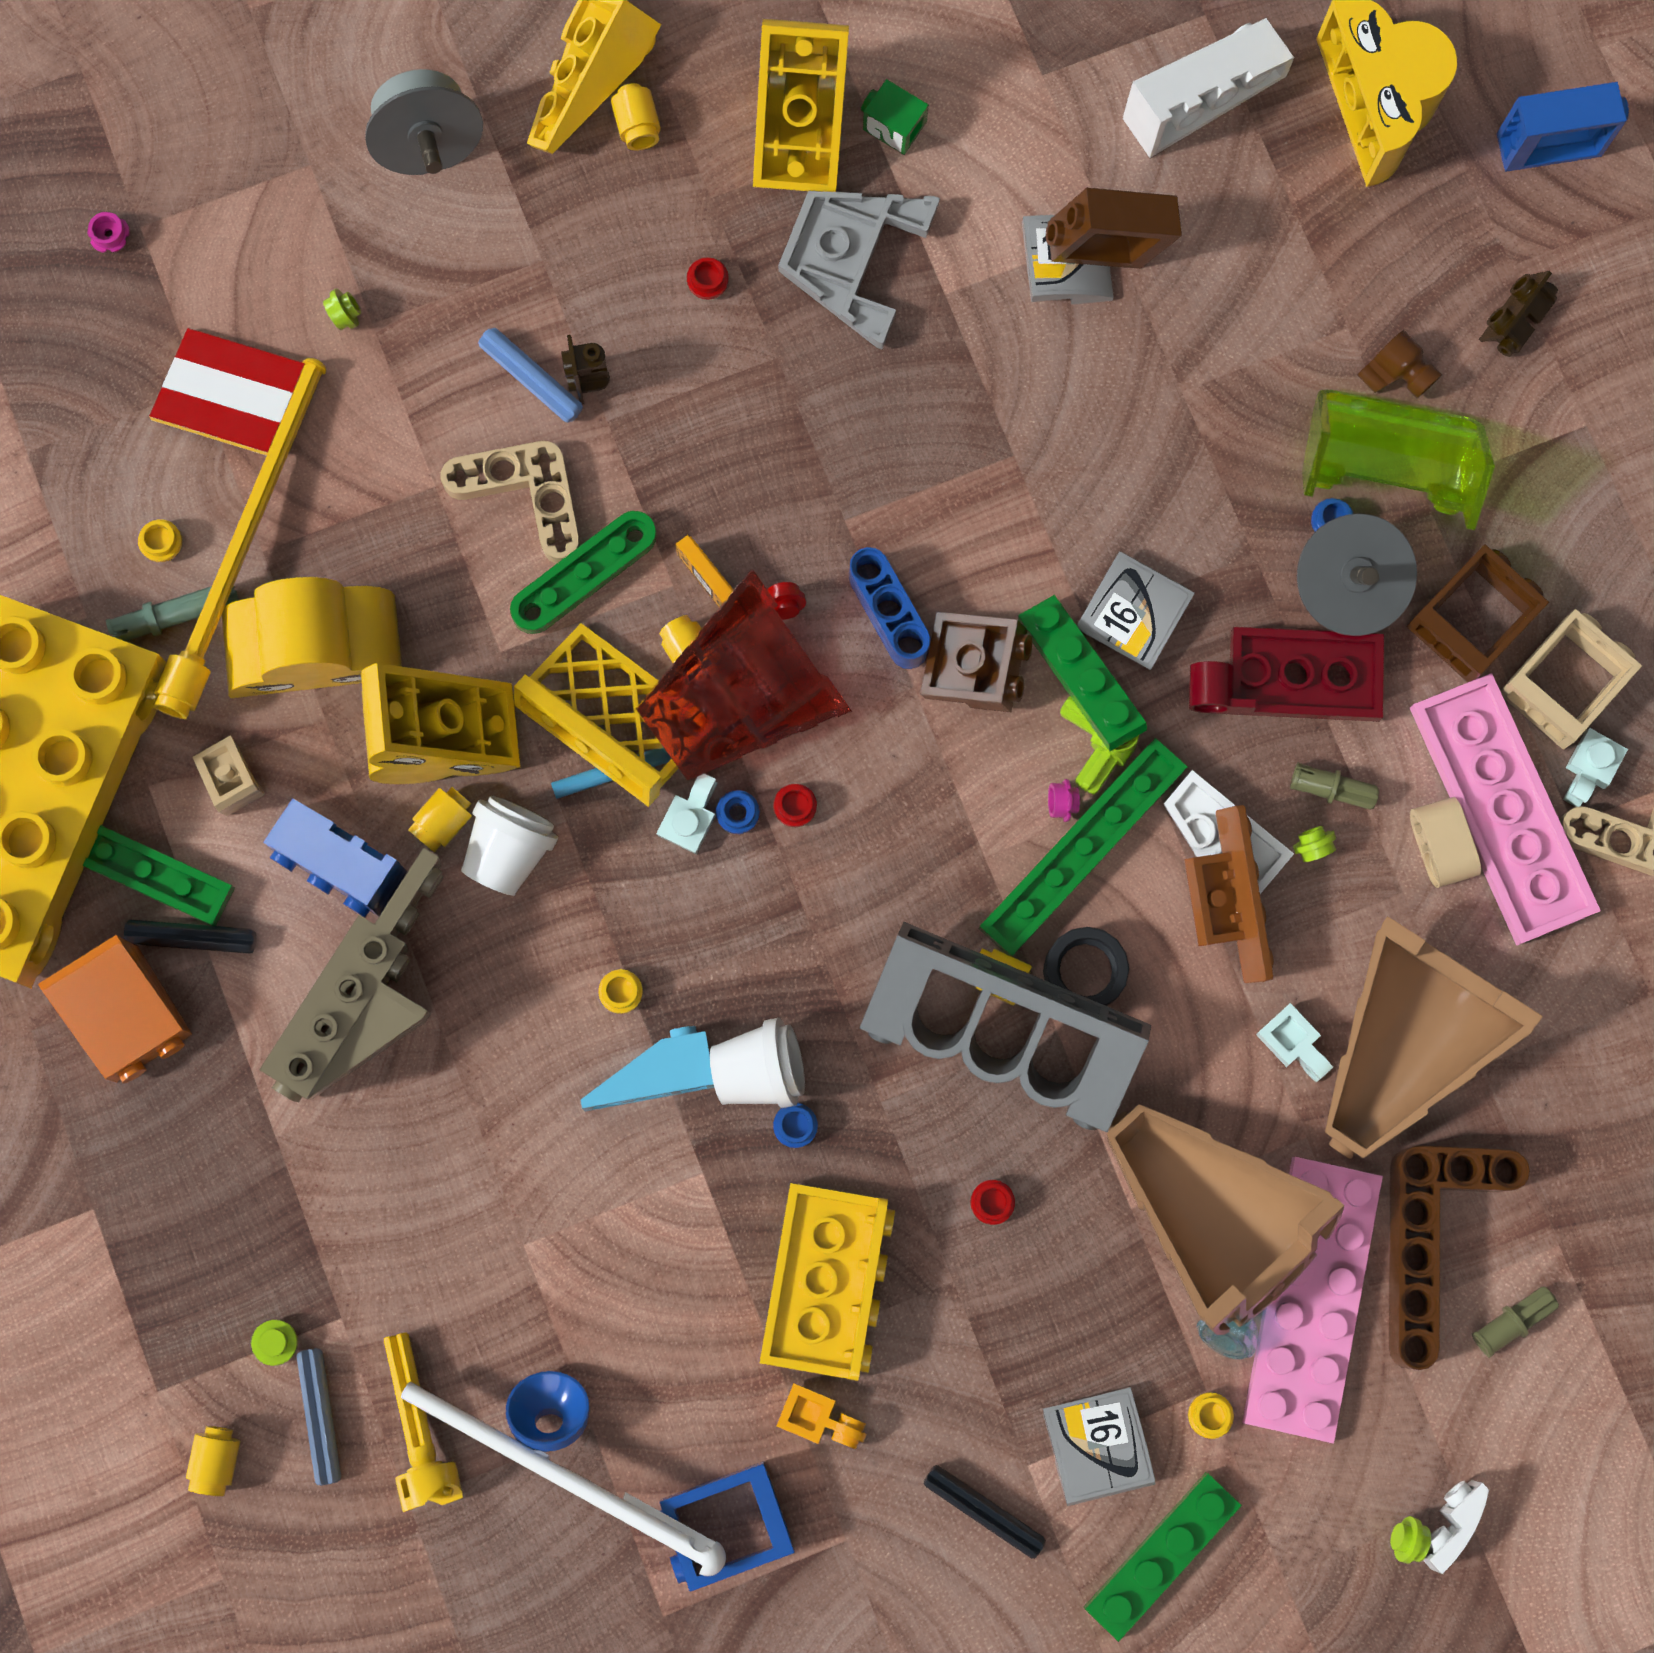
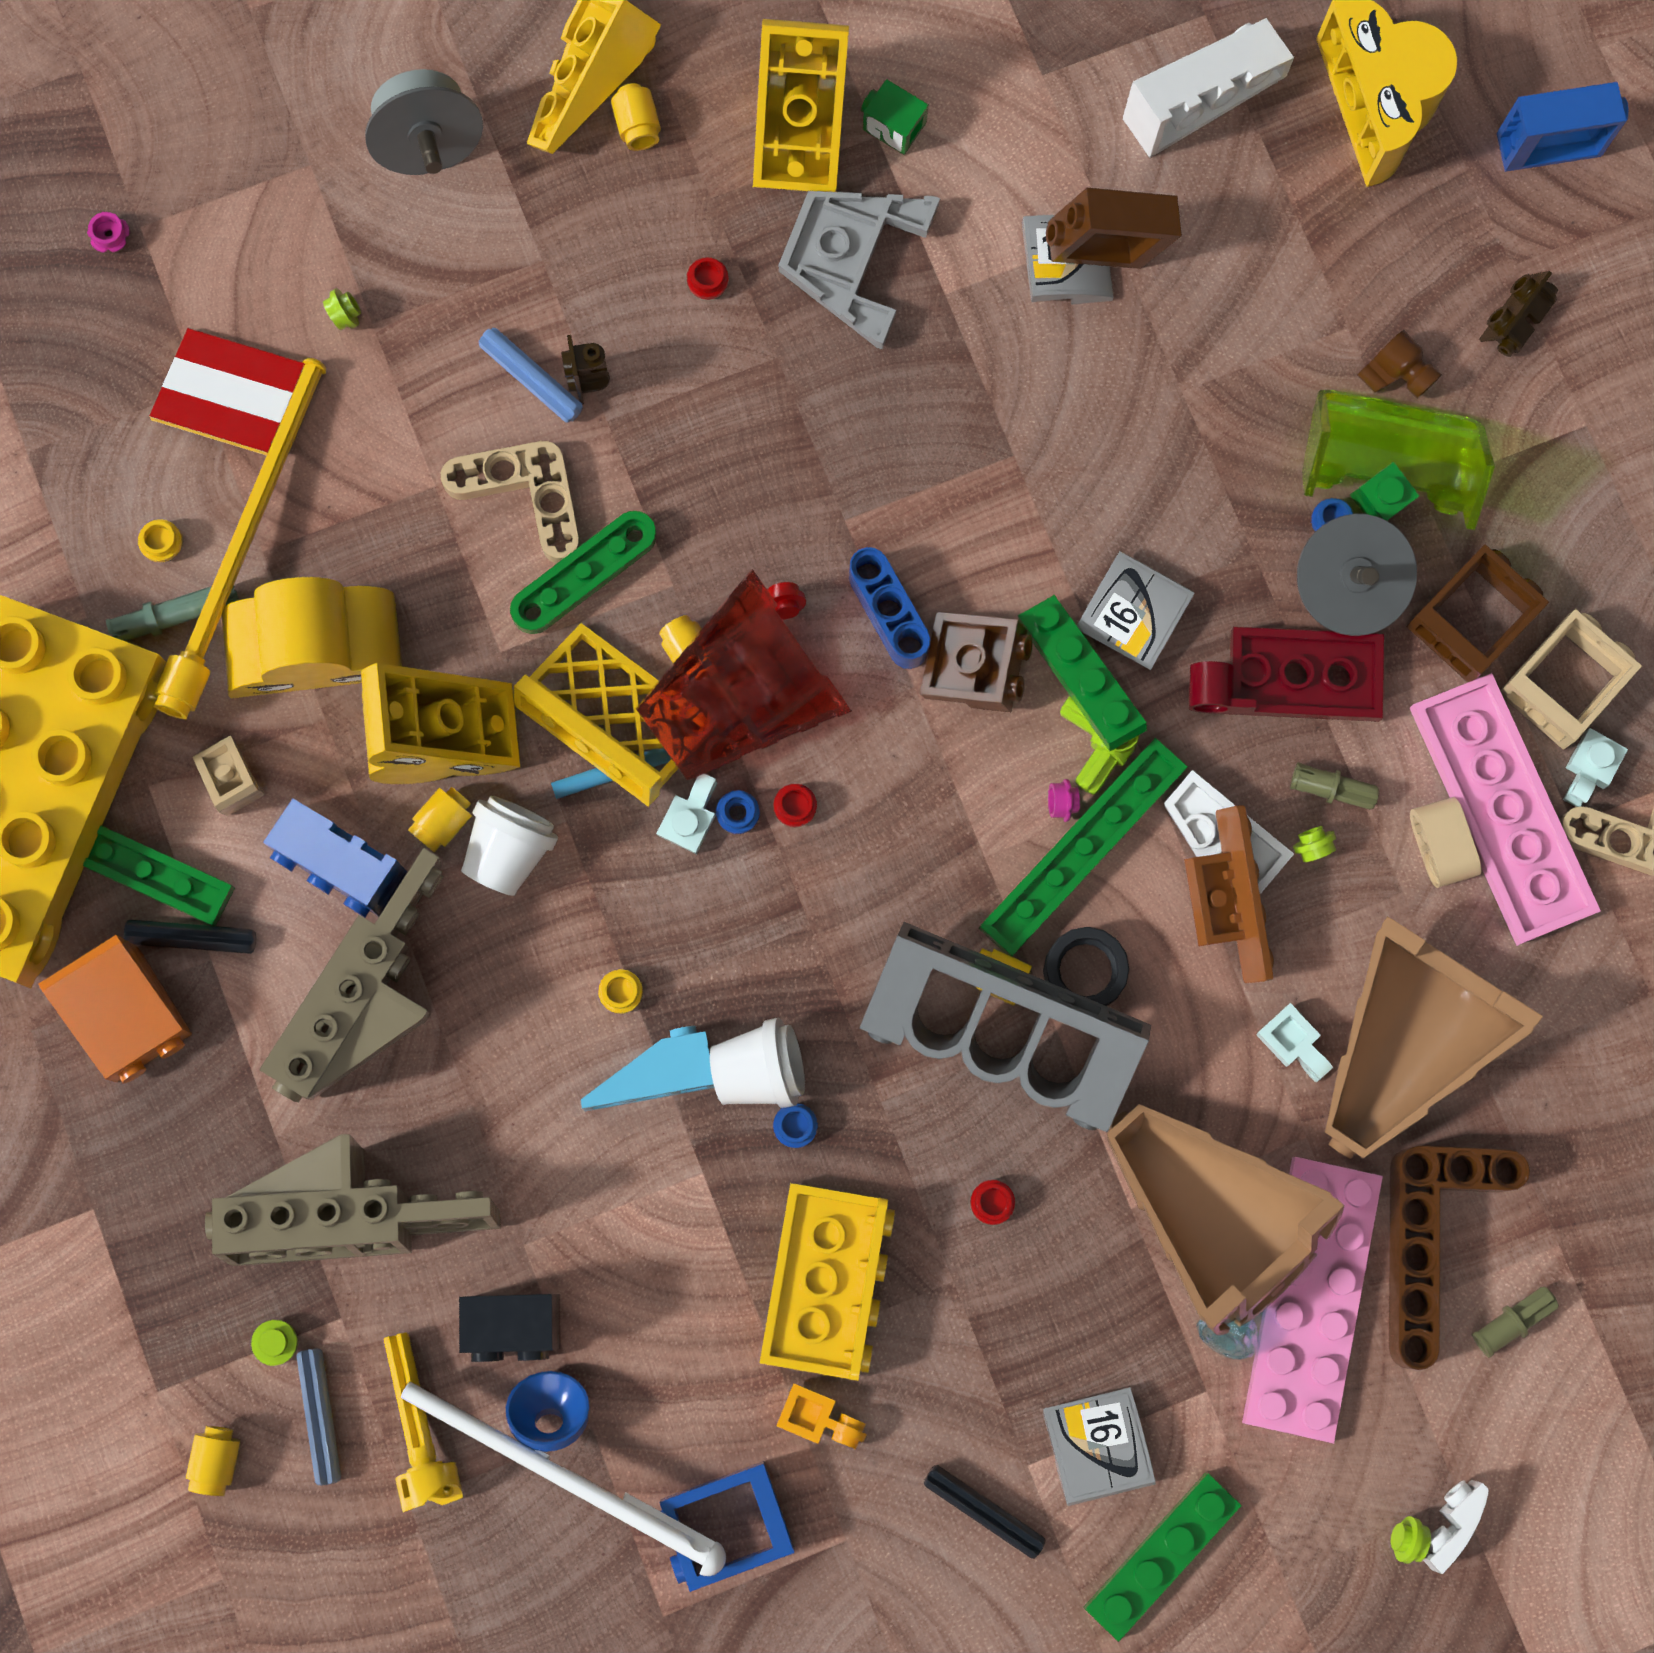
(328, 1211): none -> dark tan wedge
(509, 1325): none -> black piece
(703, 570): light orange tile -> none
(1210, 1415): yellow plate -> none
(1385, 493): none -> green brick

